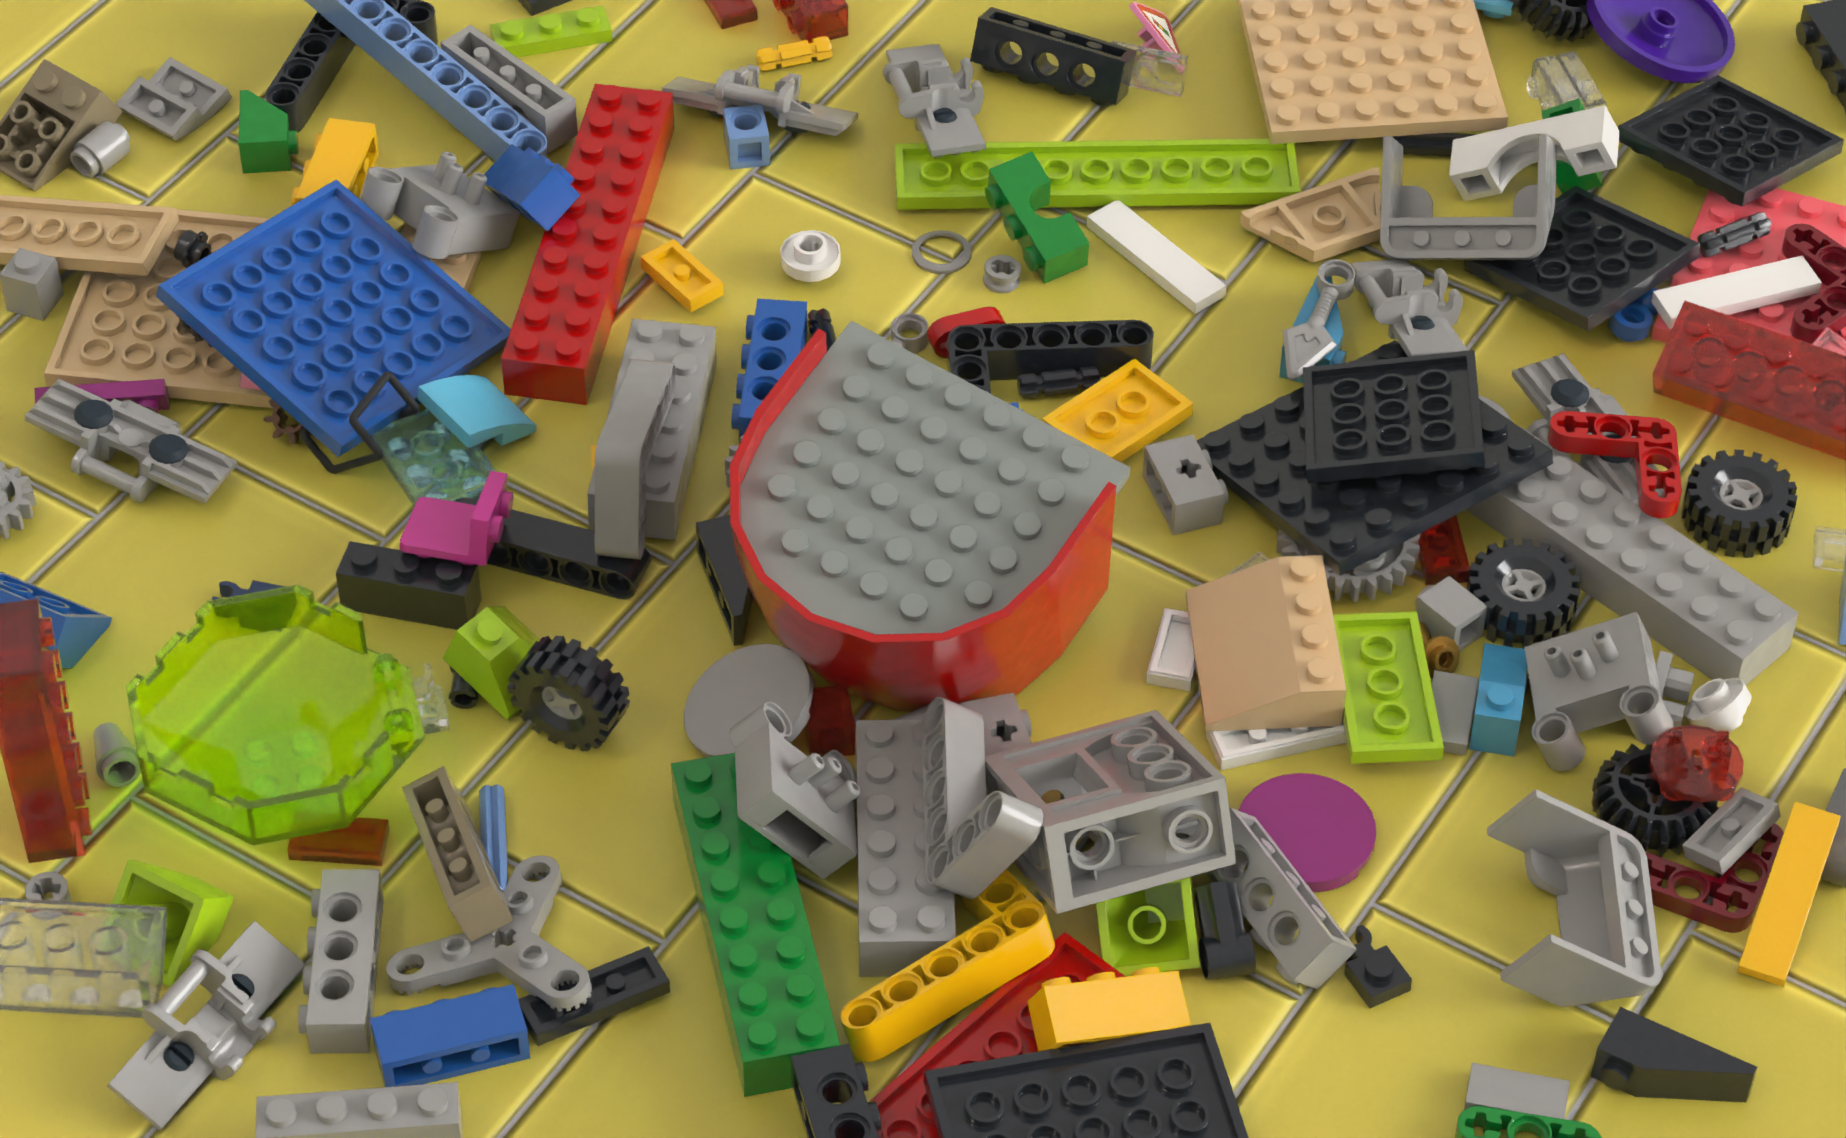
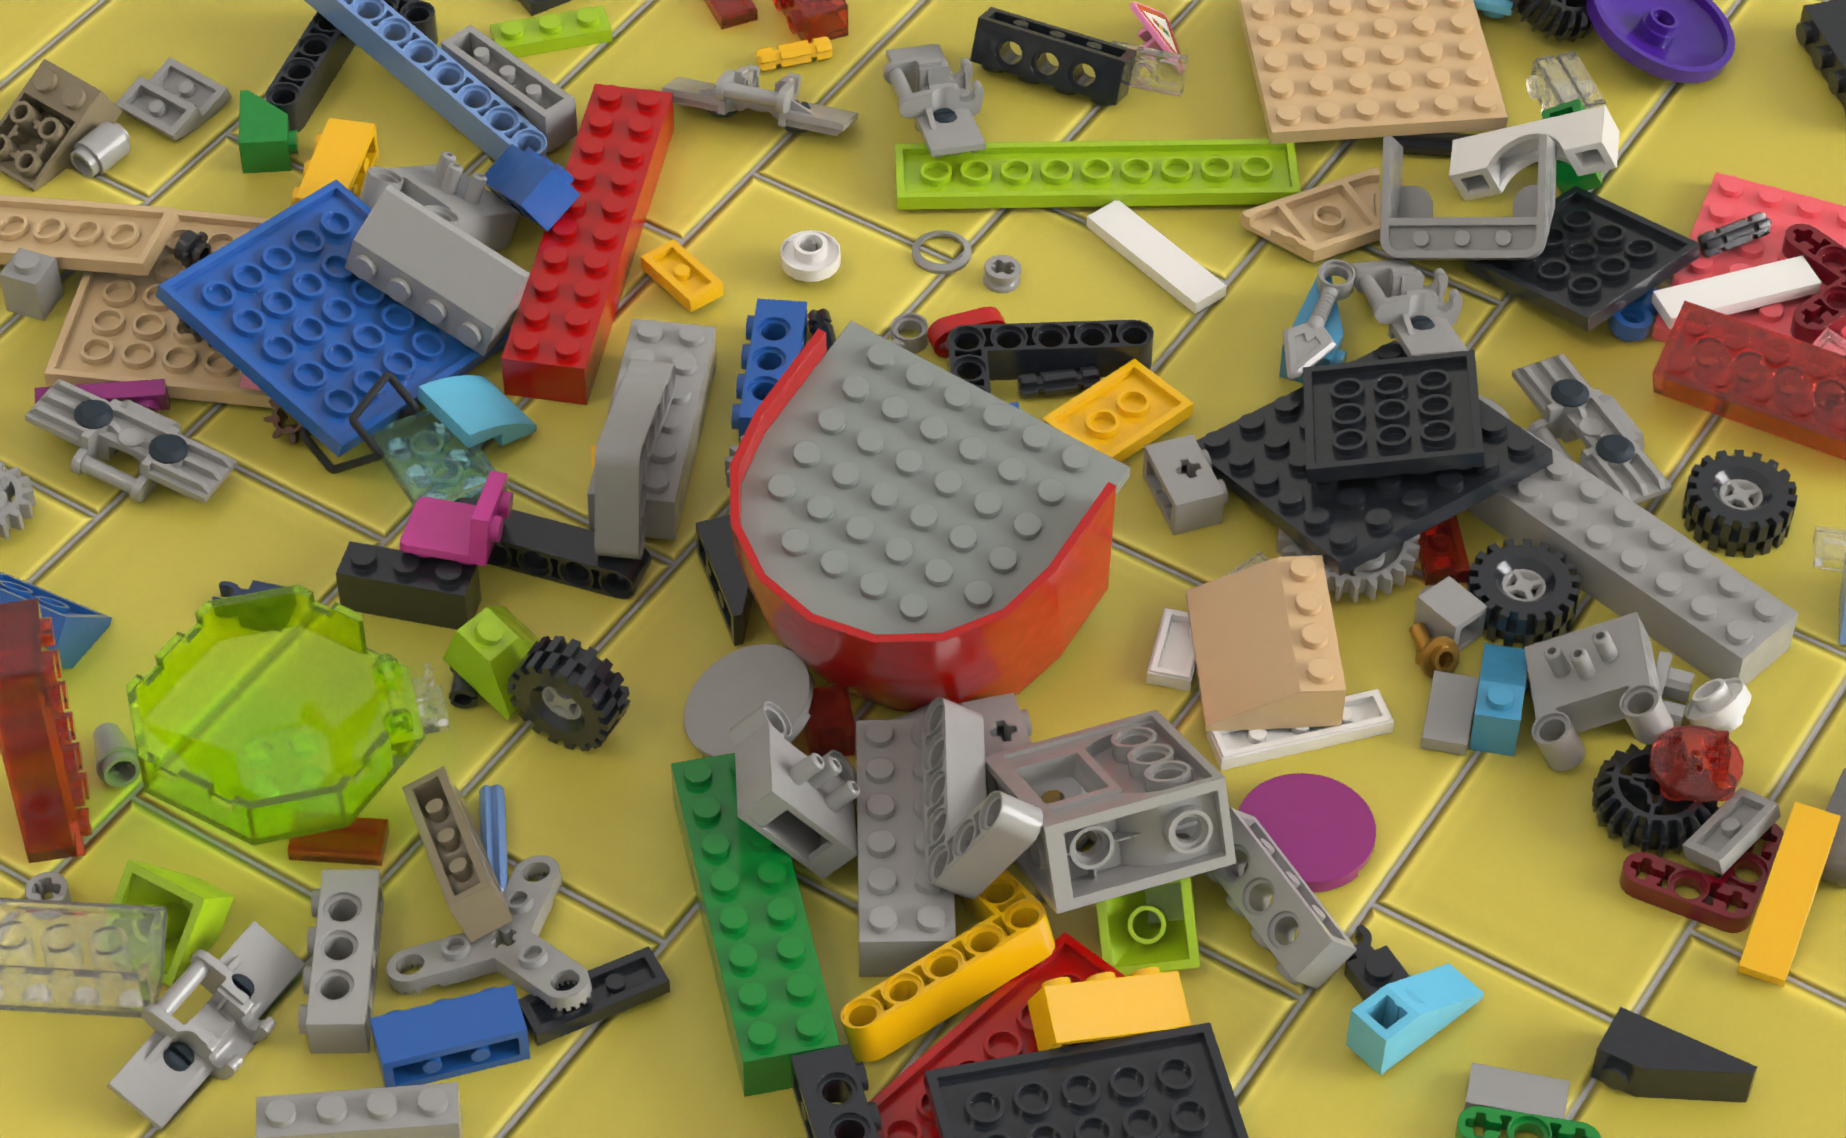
(437, 271): none -> light grey slope
(746, 136): medium blue brick -> none
(1048, 244): green arch -> none
(1224, 944): black piece -> none
(1388, 689): lime plate -> none
(1408, 1014): none -> medium azure slope
(1602, 905): light grey windscreen -> none
(1653, 445): red beam -> none
(1729, 140): black plate -> none

